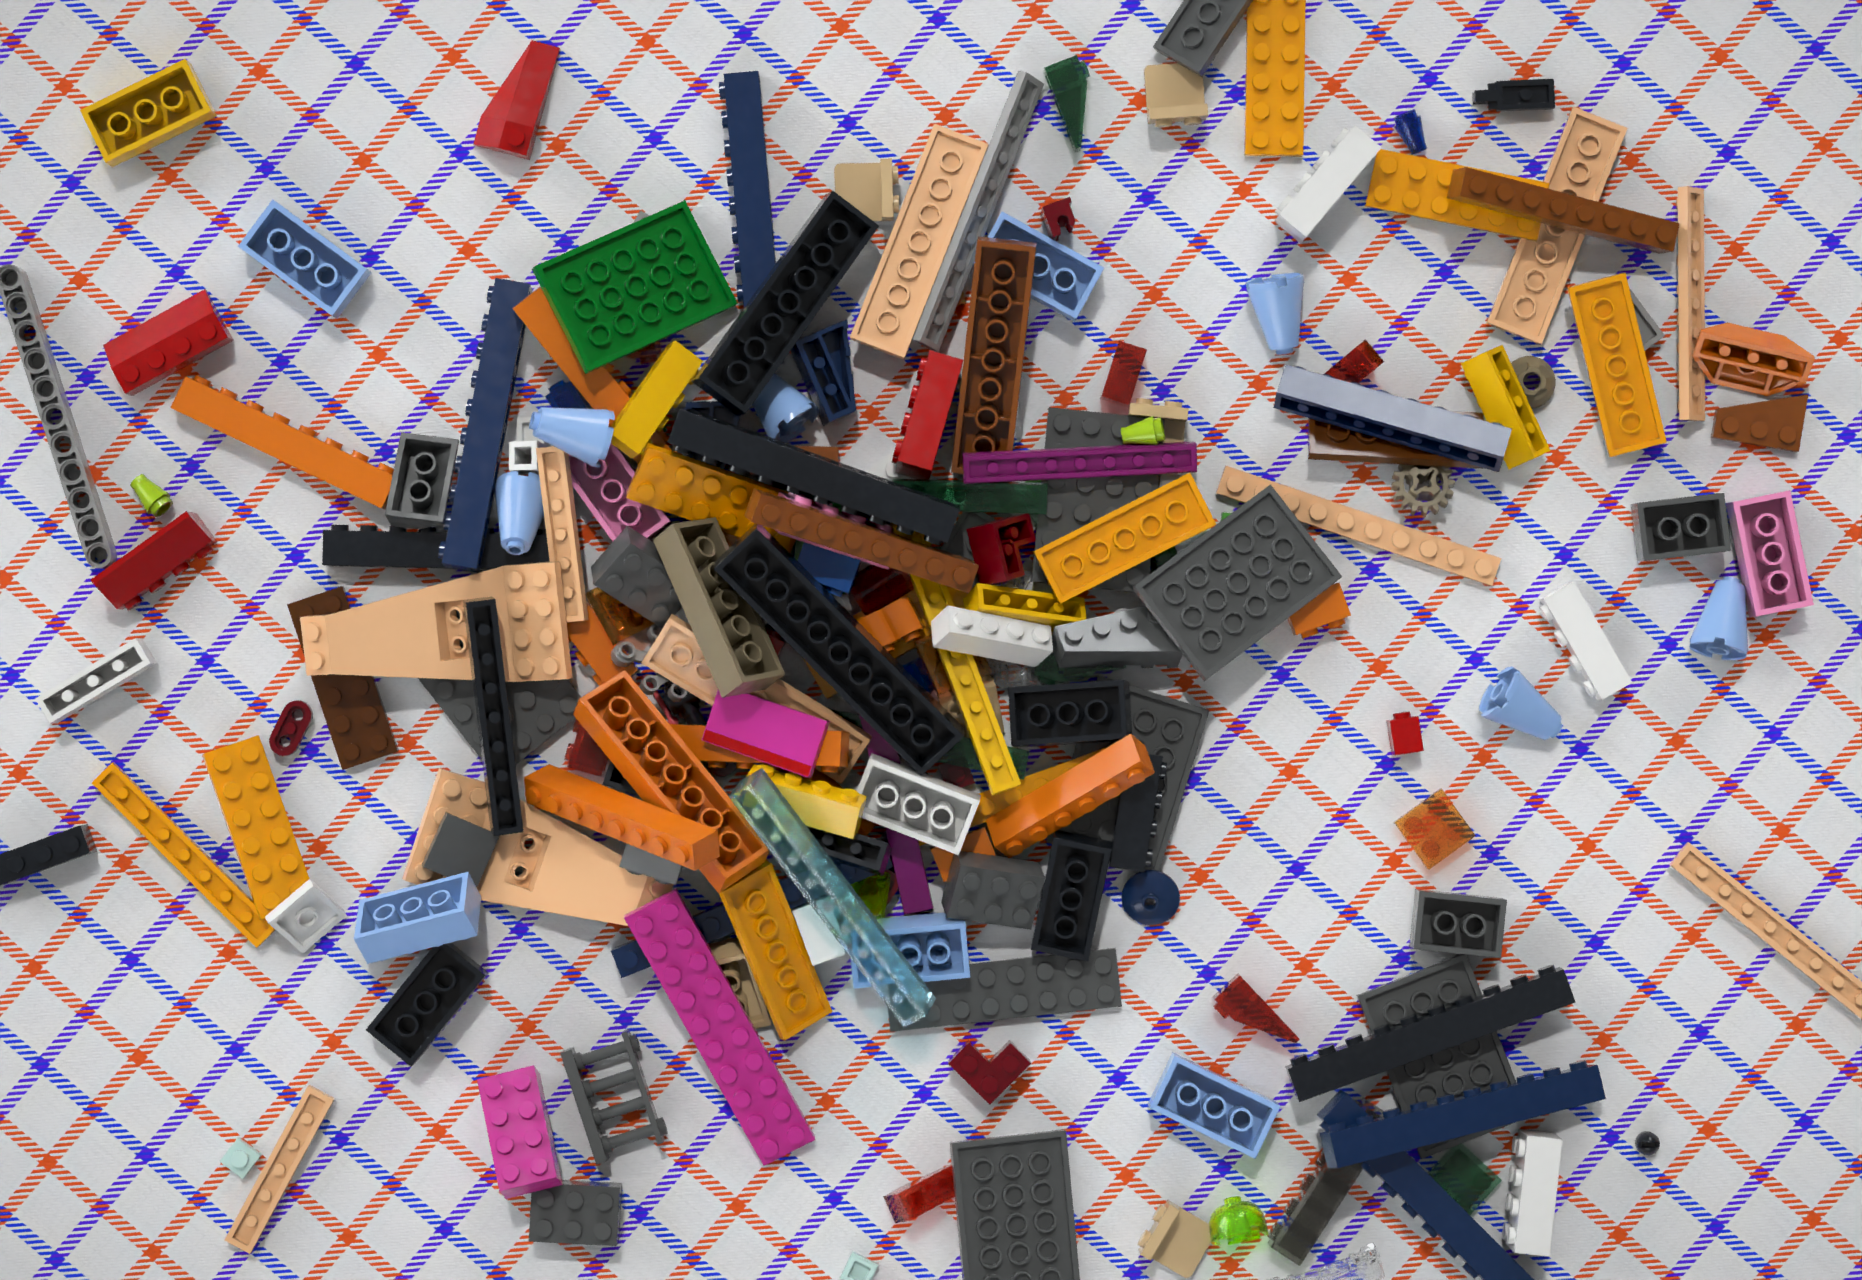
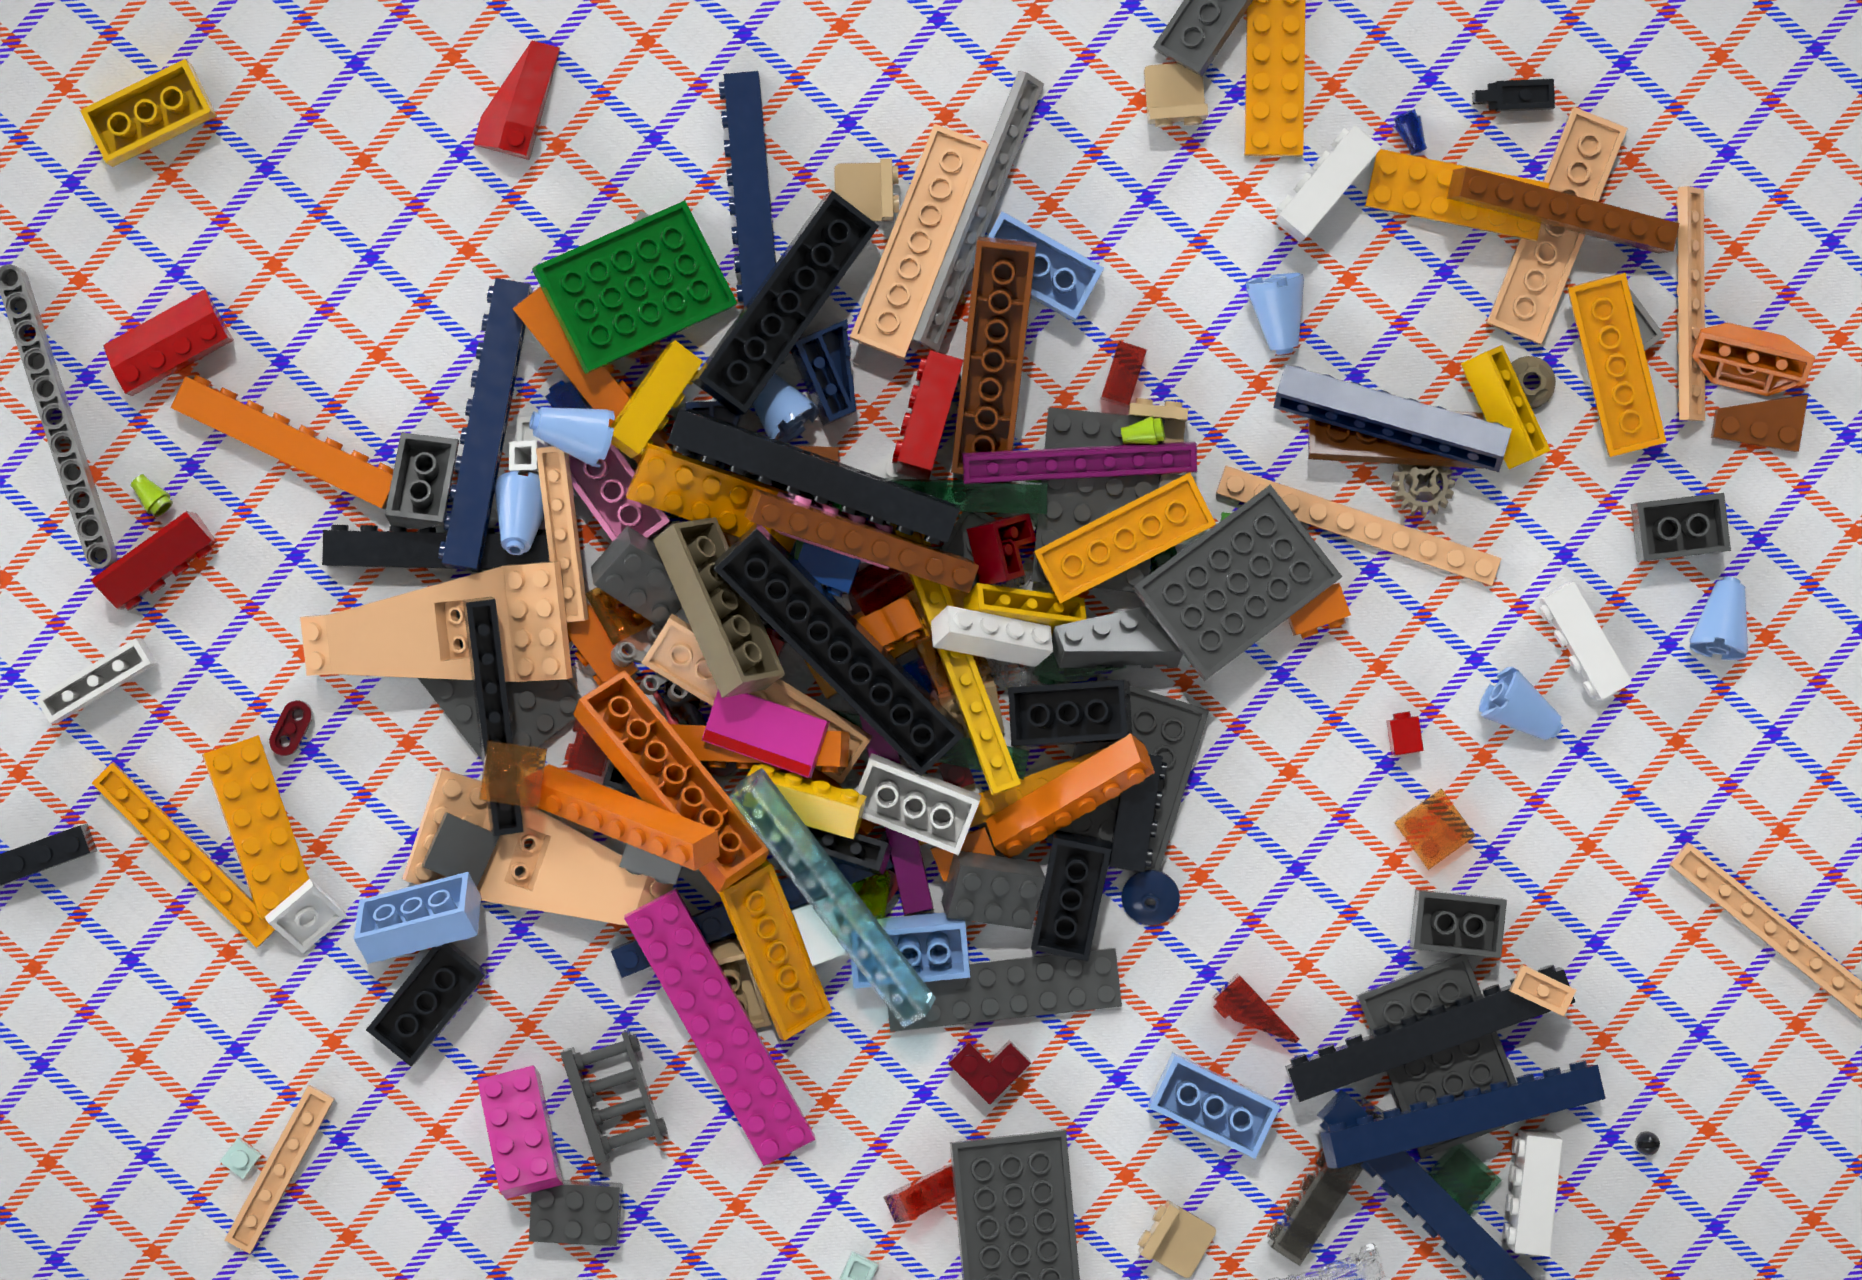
(304, 259): light blue brick -> none
(347, 701): reddish brown plate -> none
(512, 774): none -> clear orange plate
(1056, 216): dark red hinge -> none
(1069, 88): clear green slope -> none
(1236, 1222): clear neon green cylinder -> none
(1356, 364): clear red slope -> none
(1542, 990): none -> light nougat plate
(1769, 554): bright pink brick -> none

